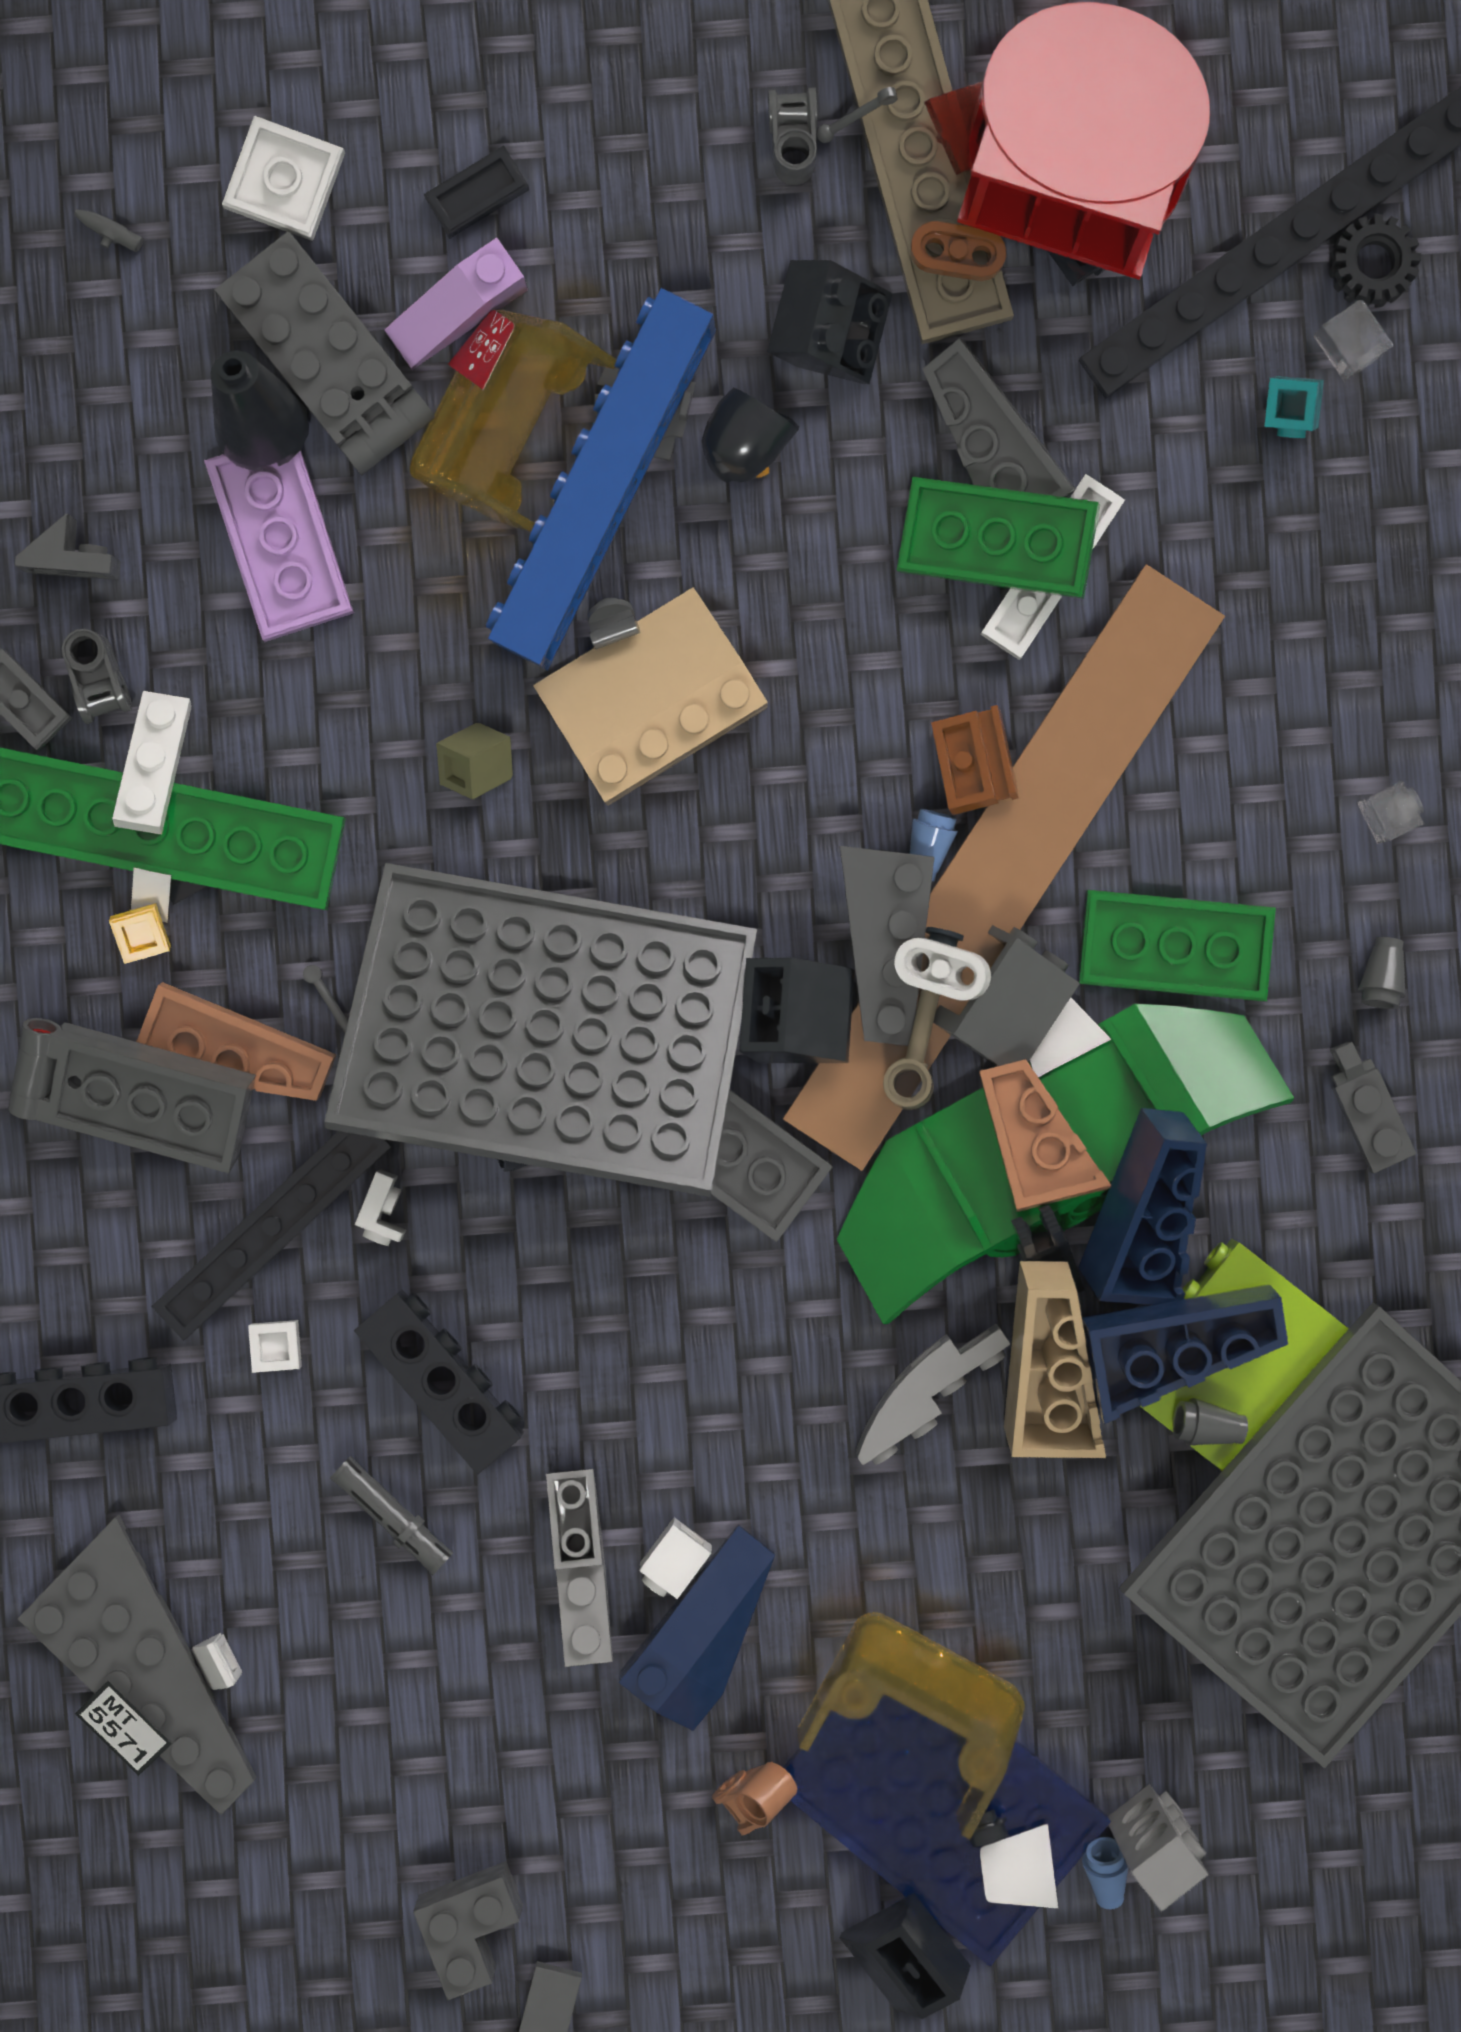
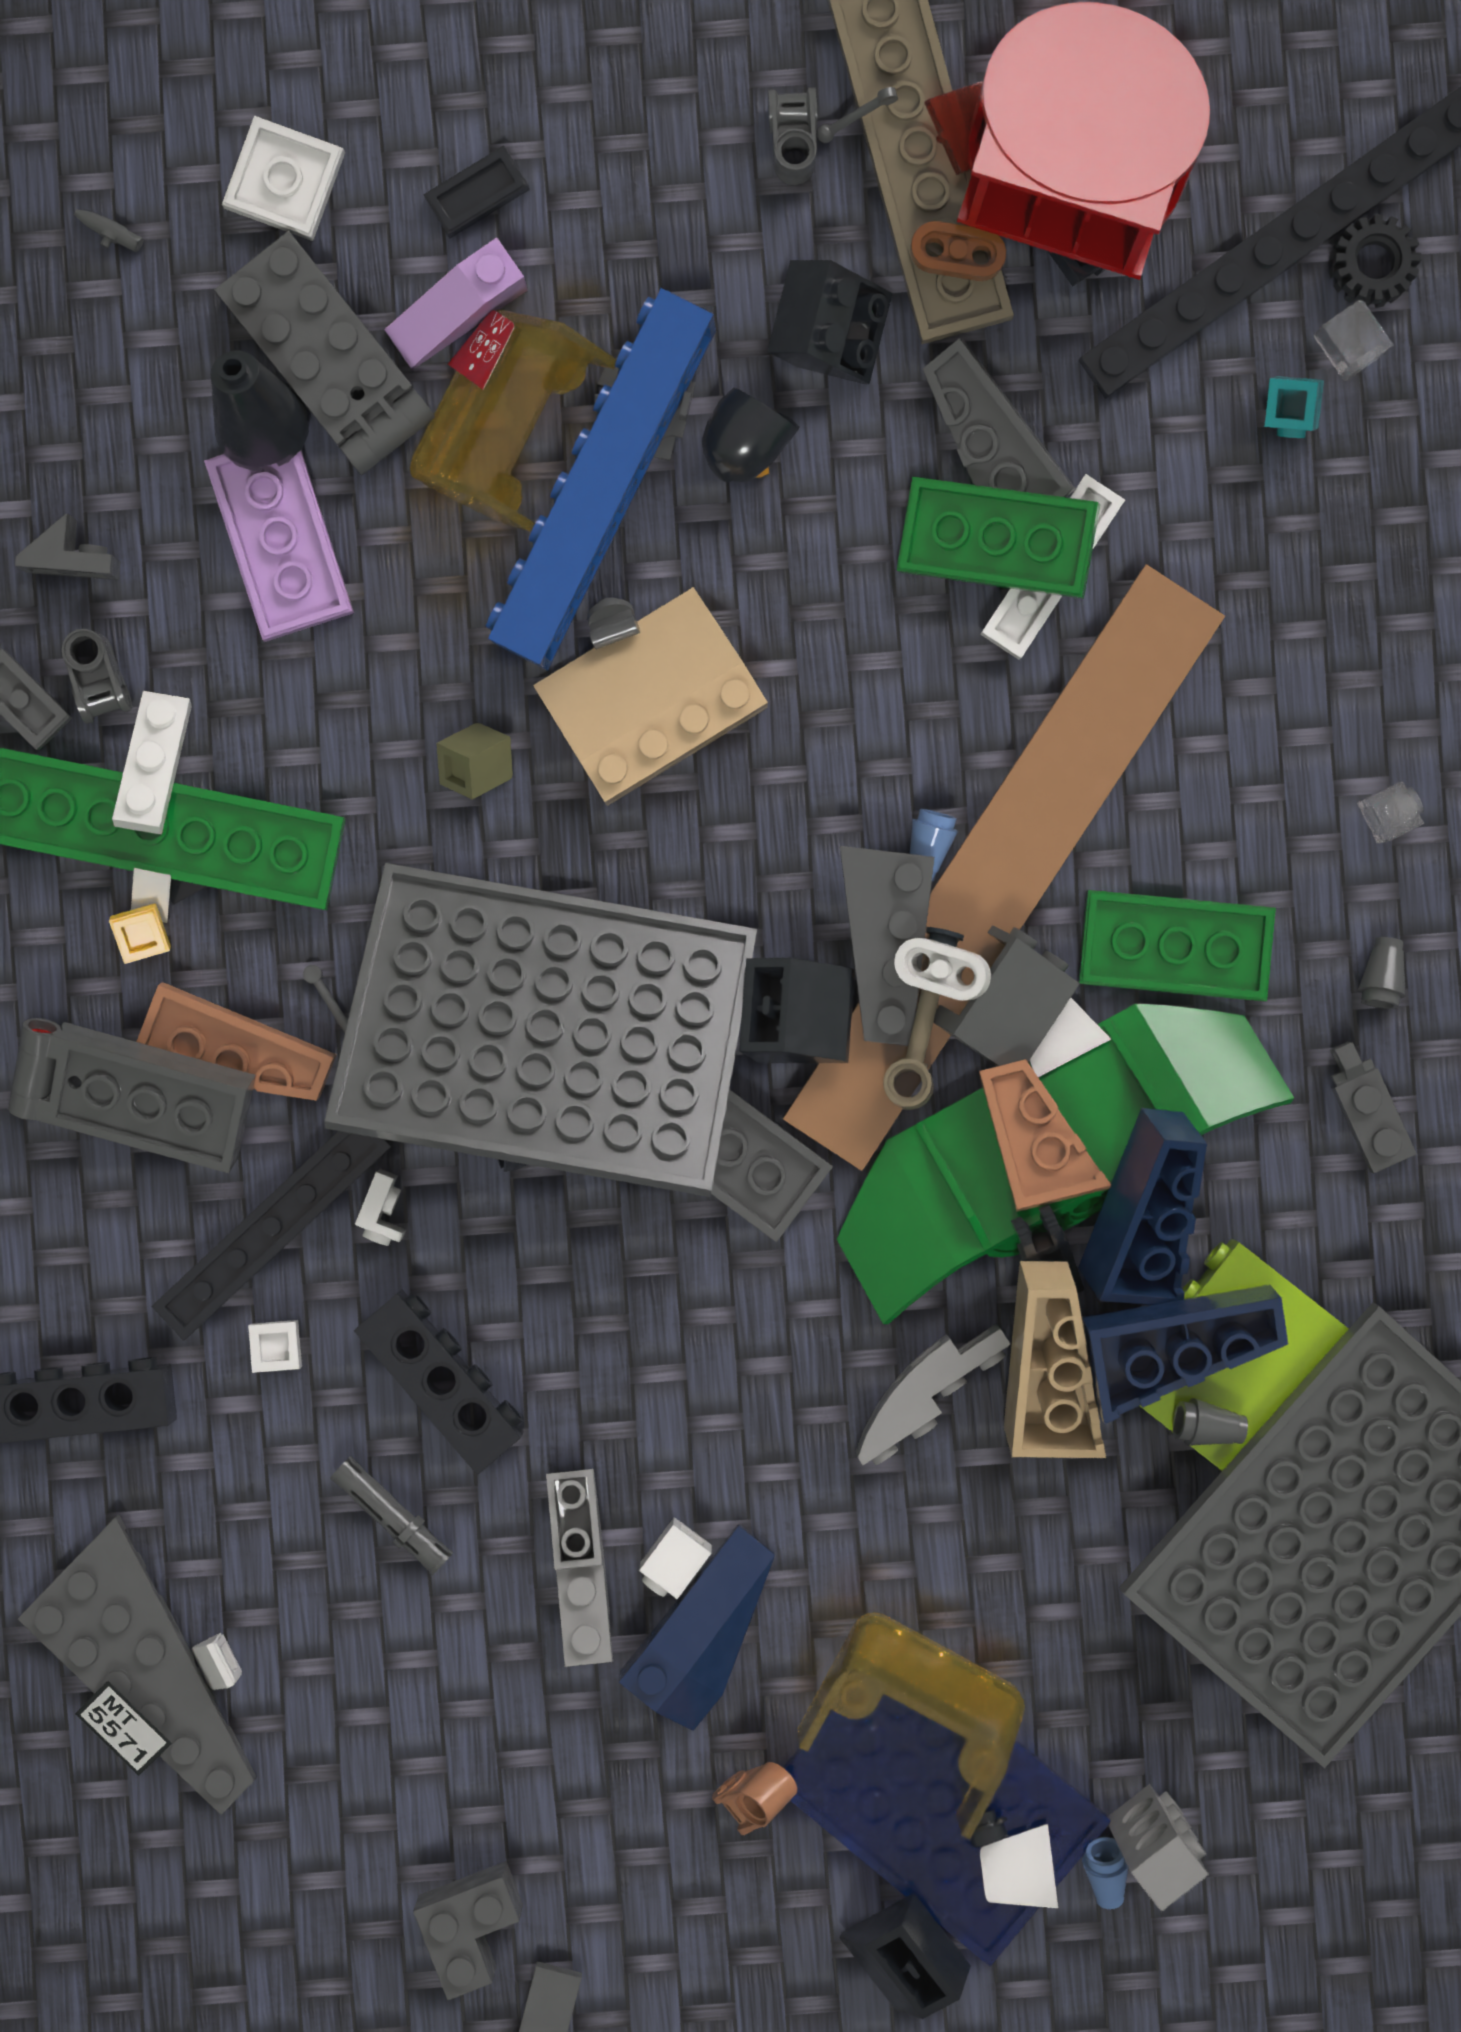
(974, 760): dark orange plate -> none

